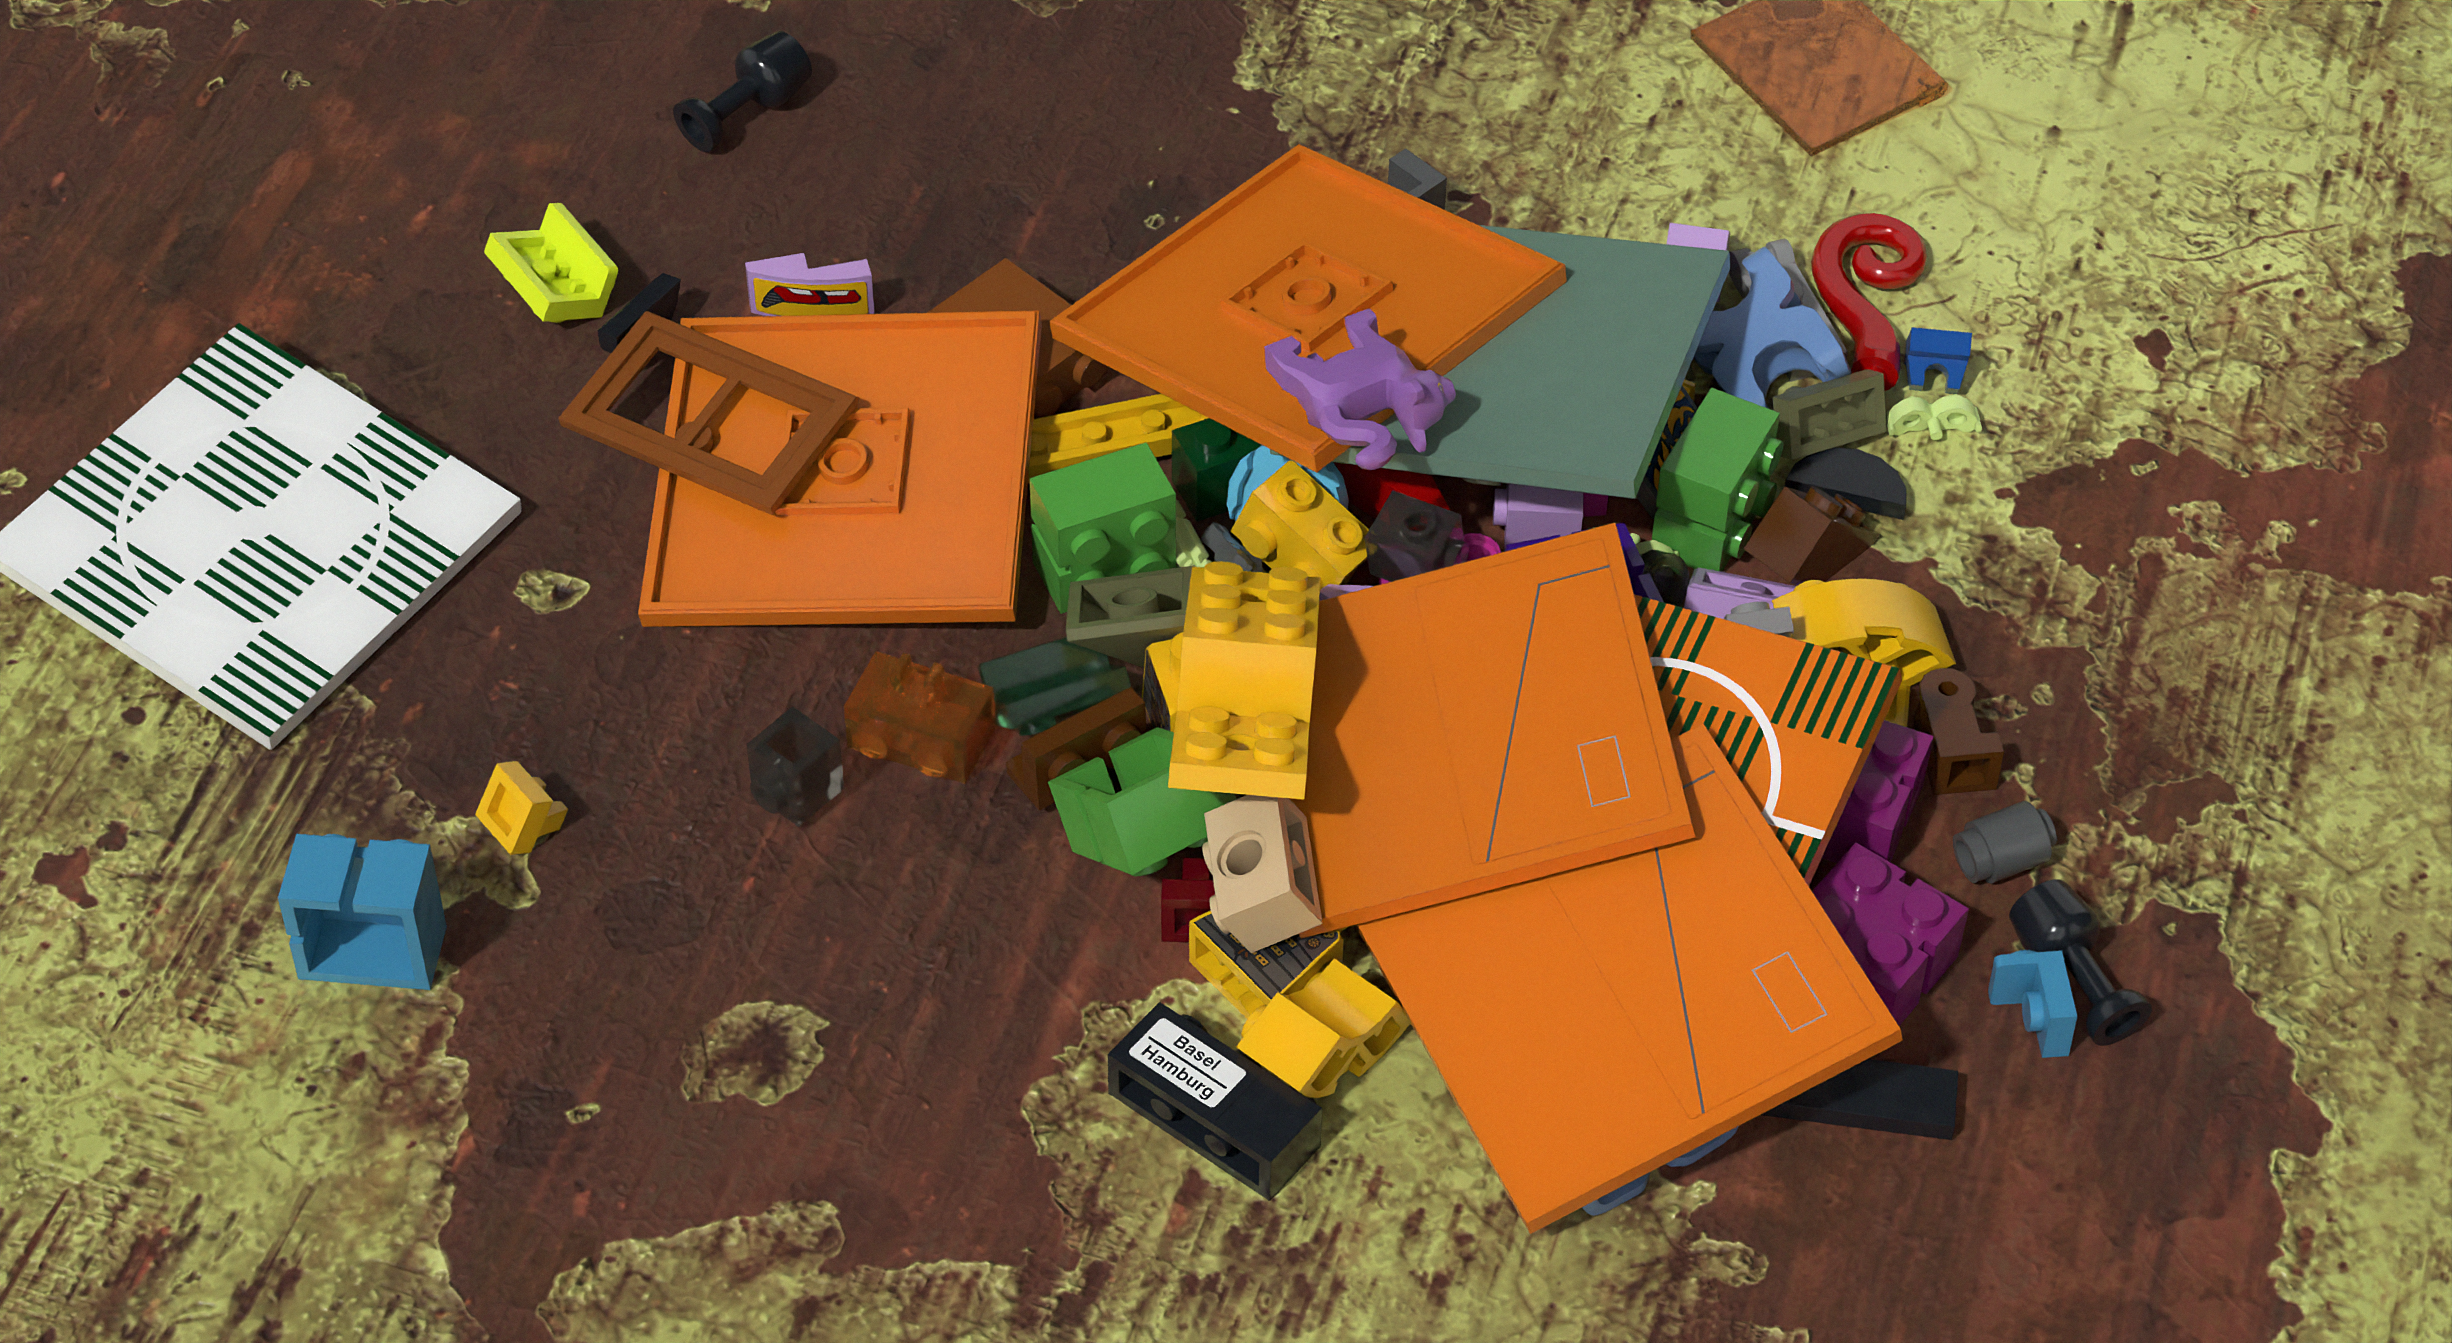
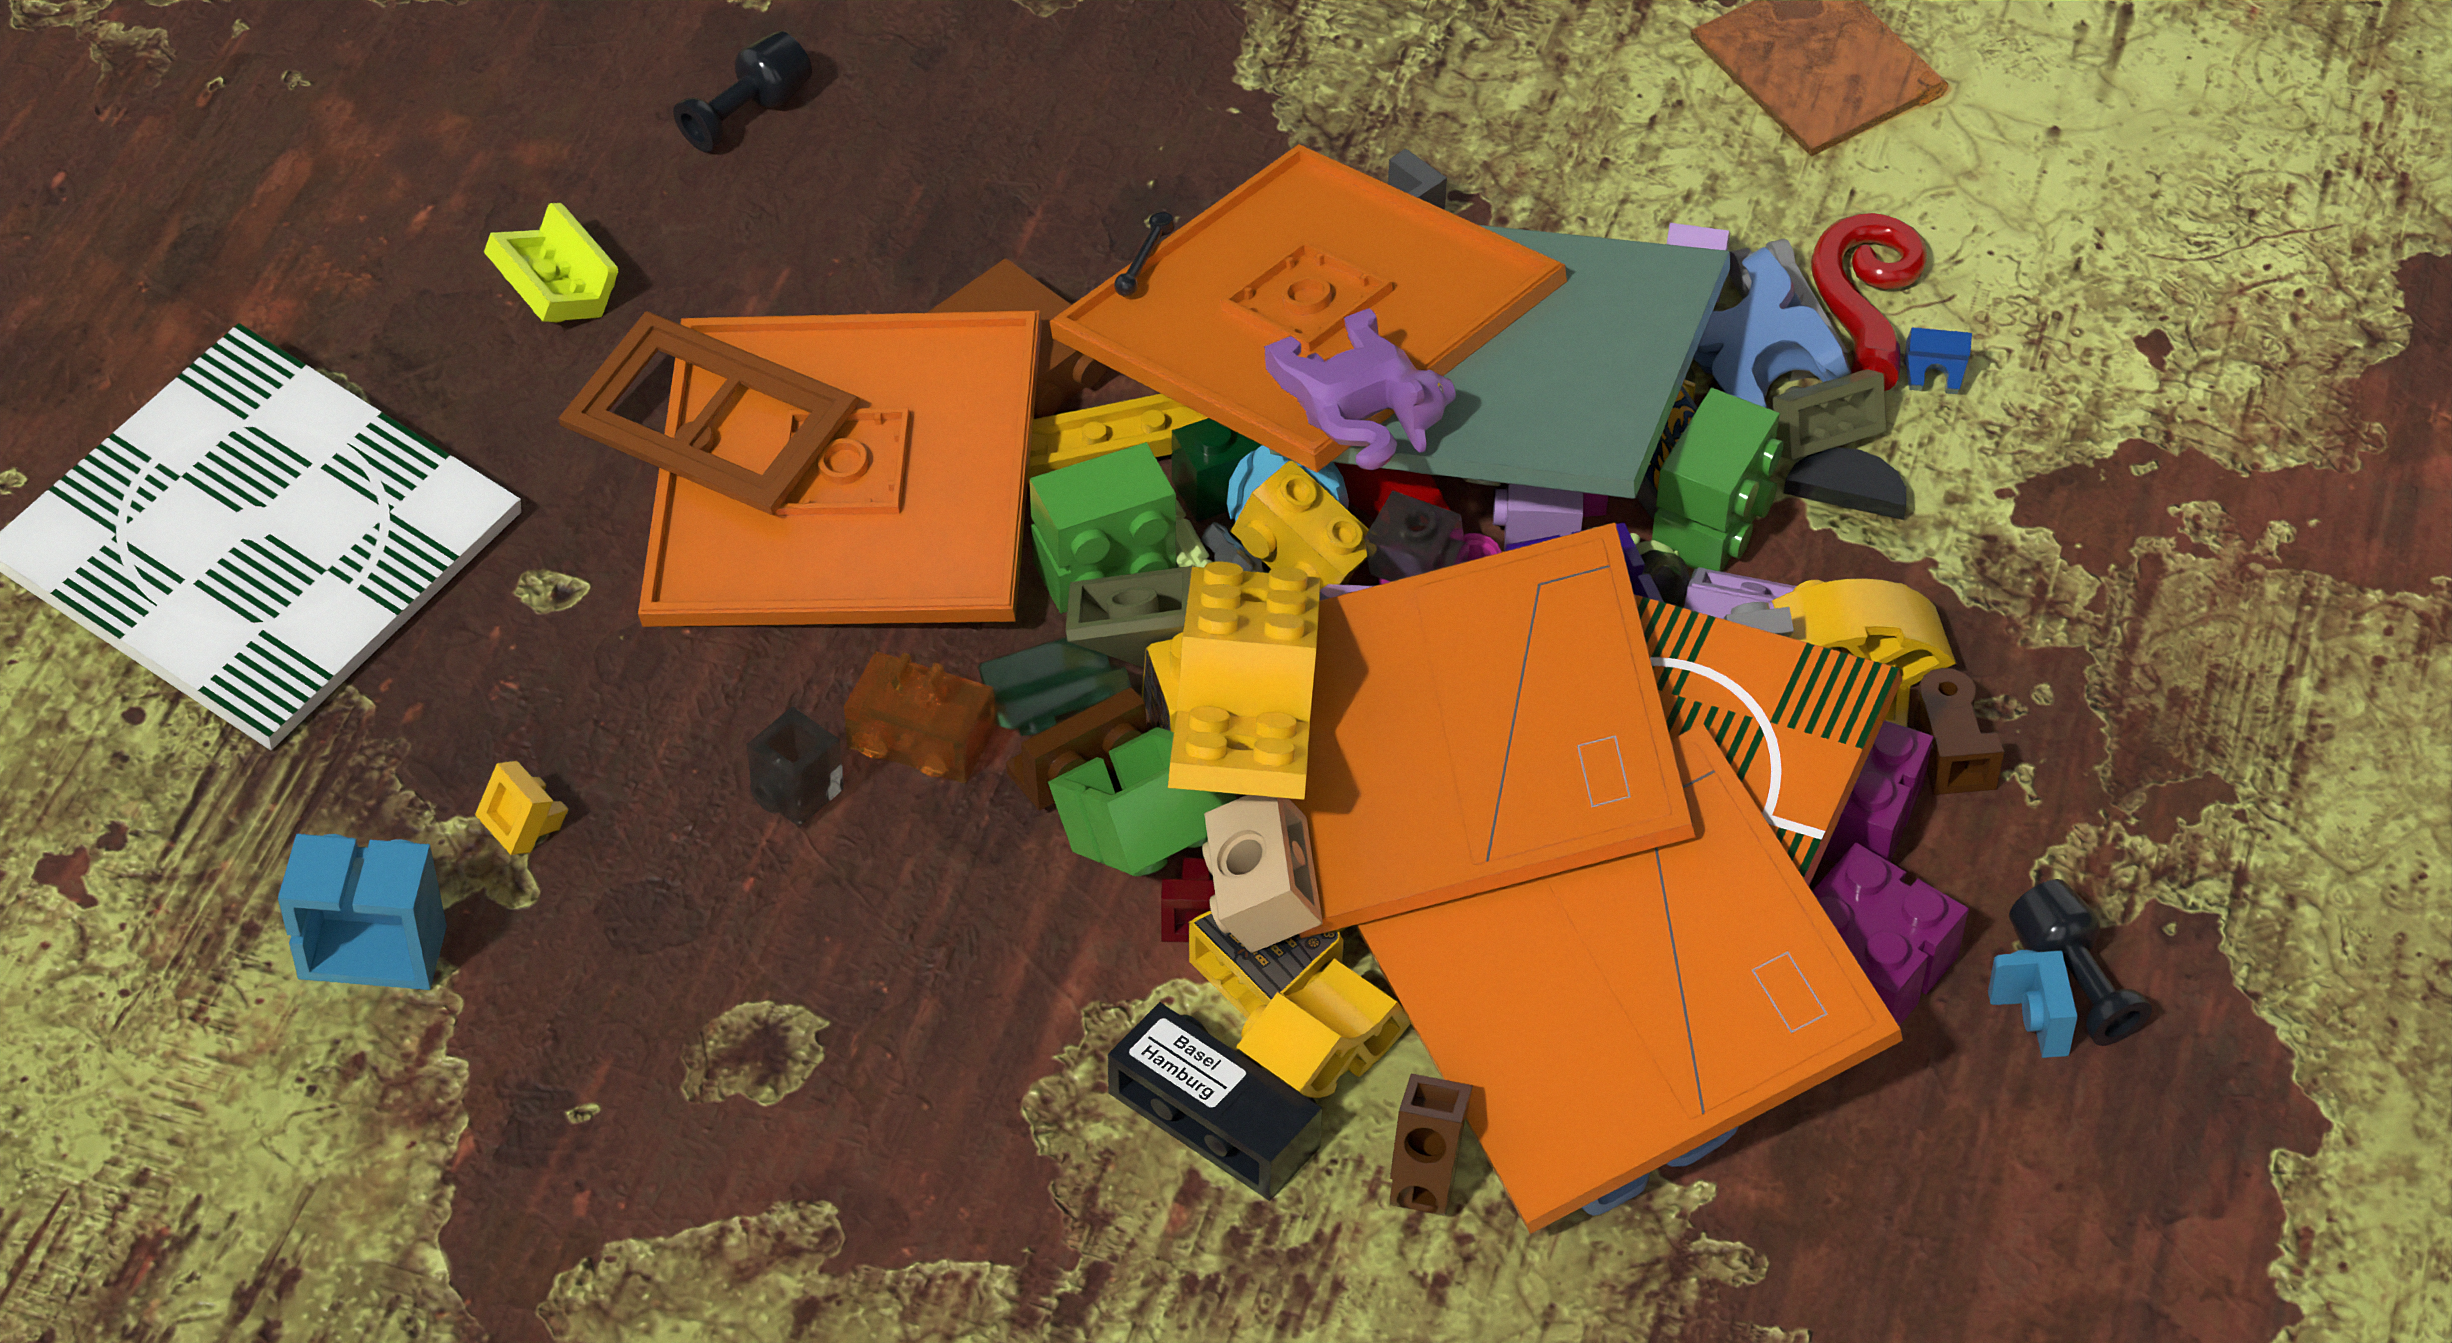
(658, 298): black tile -> none
(790, 289): slope -> none
(1160, 225): none -> black hinge
(1428, 1143): none -> reddish brown leg
(1810, 535): reddish brown slope -> none
(1881, 1099): black tile -> none
(1943, 414): yellowish green piece -> none
(2005, 843): dark grey brick -> none

